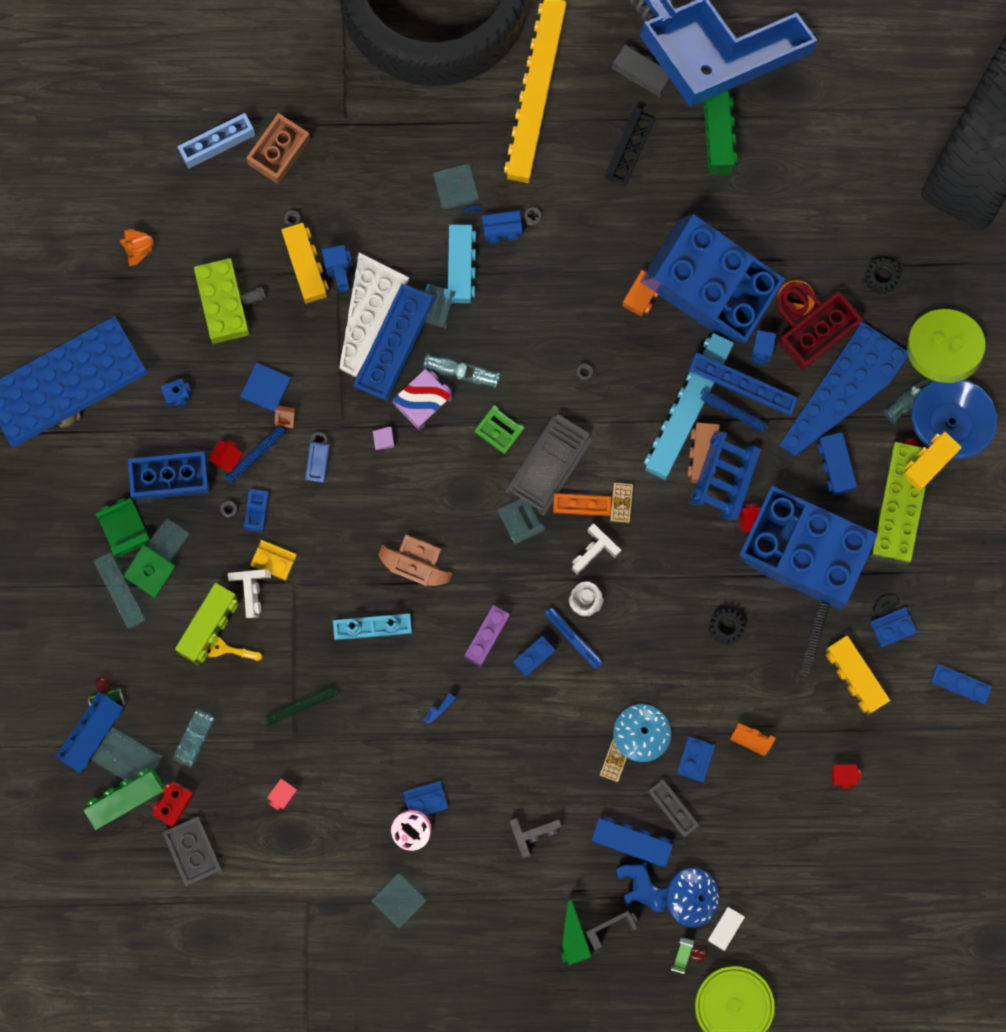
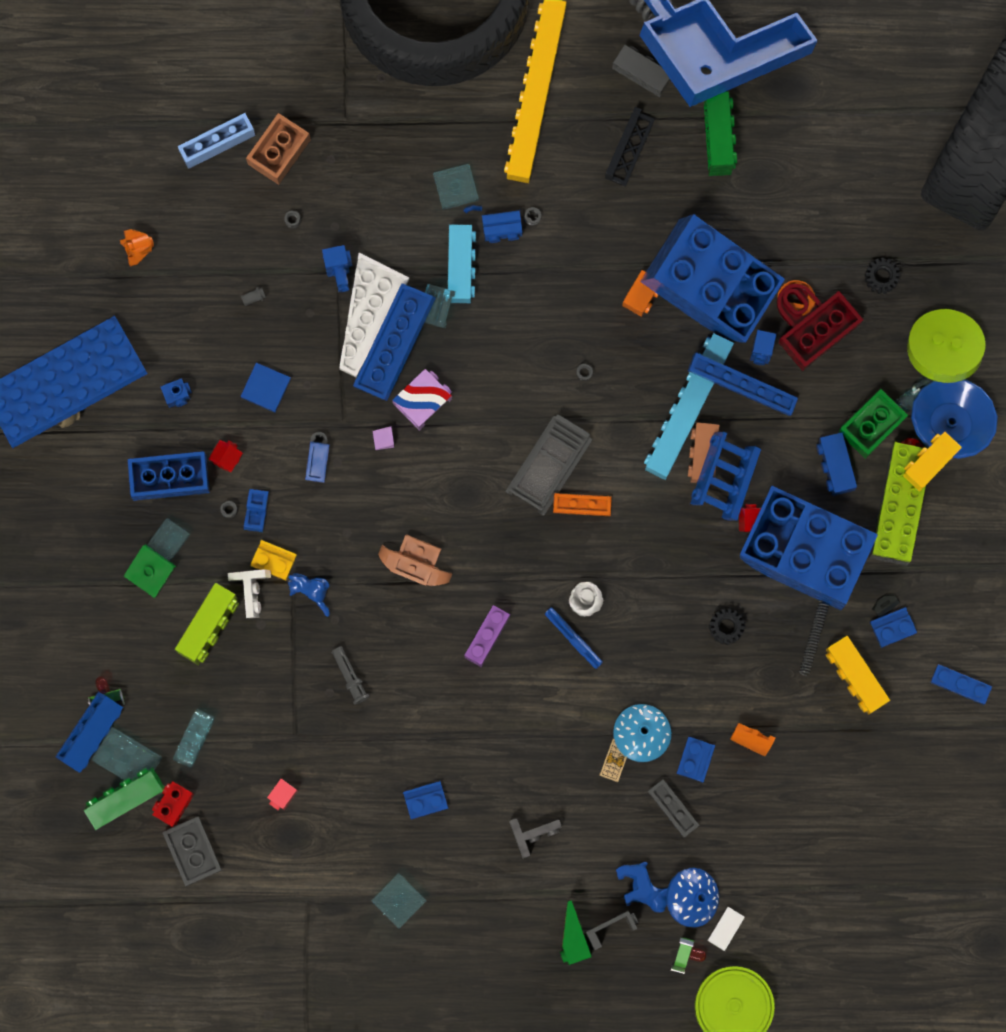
(119, 591): clear light blue plate -> none
(123, 527): green panel -> none
(221, 301): lime brick -> none
(223, 648): yellow piece -> none
(251, 456): blue piece -> none
(284, 417): dark orange plate -> none
(288, 711): clear green piece -> none
(304, 263): yellow brick -> none
(314, 589): none -> blue animal
(353, 683): none -> dark grey pin
(372, 626): medium azure plate -> none
(416, 823): piece -> none
(435, 713): blue slope -> none
(449, 367): clear light blue piece -> none
(495, 434): bright green plate -> none
(515, 523): clear light blue plate -> none
(534, 657): blue brick -> none
(594, 548): white bracket -> none
(621, 502): tile -> none
(632, 843): blue brick -> none
(731, 411): blue piece -> none
(845, 776): red brick -> none
(855, 377): blue wing -> none
(873, 423): none -> green slope

